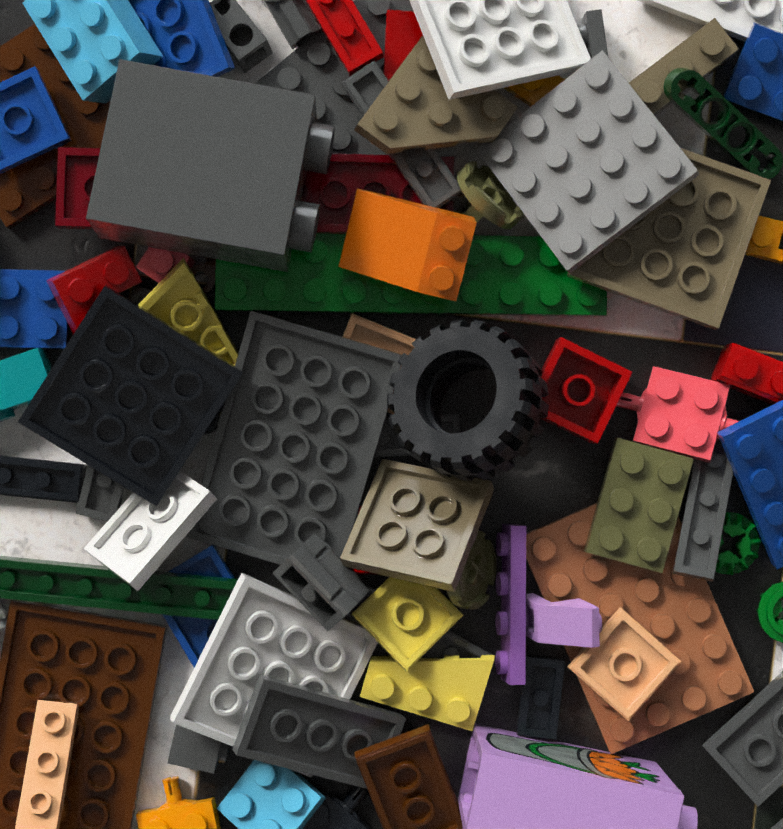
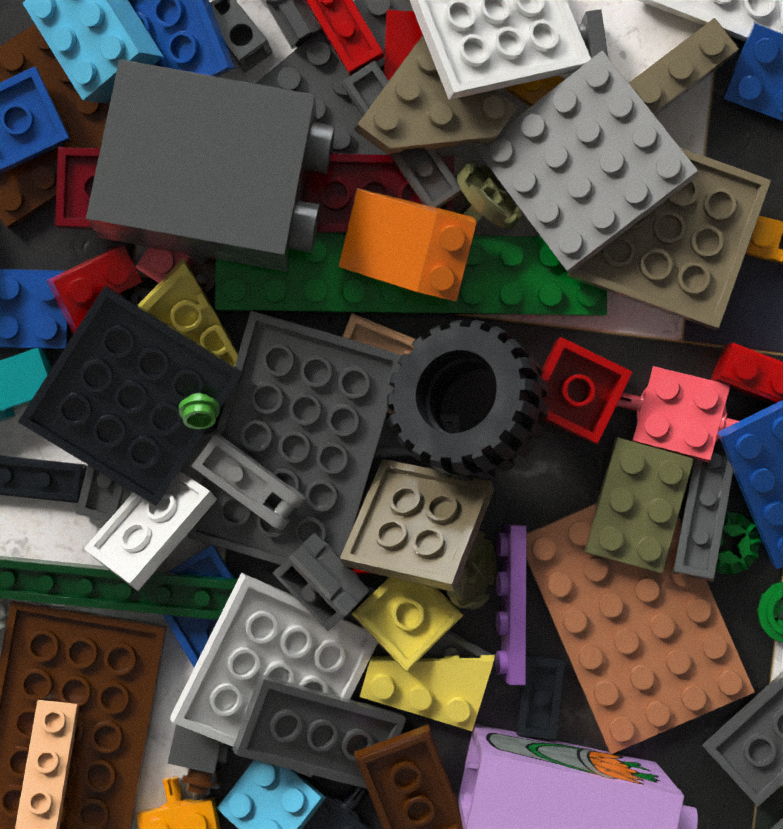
(199, 411): none -> bright green plate
(201, 782): none -> reddish brown plate
(247, 481): none -> light grey plate
(563, 622): lavender slope -> none
(626, 664): light nougat plate -> none
(721, 127): dark green beam -> none

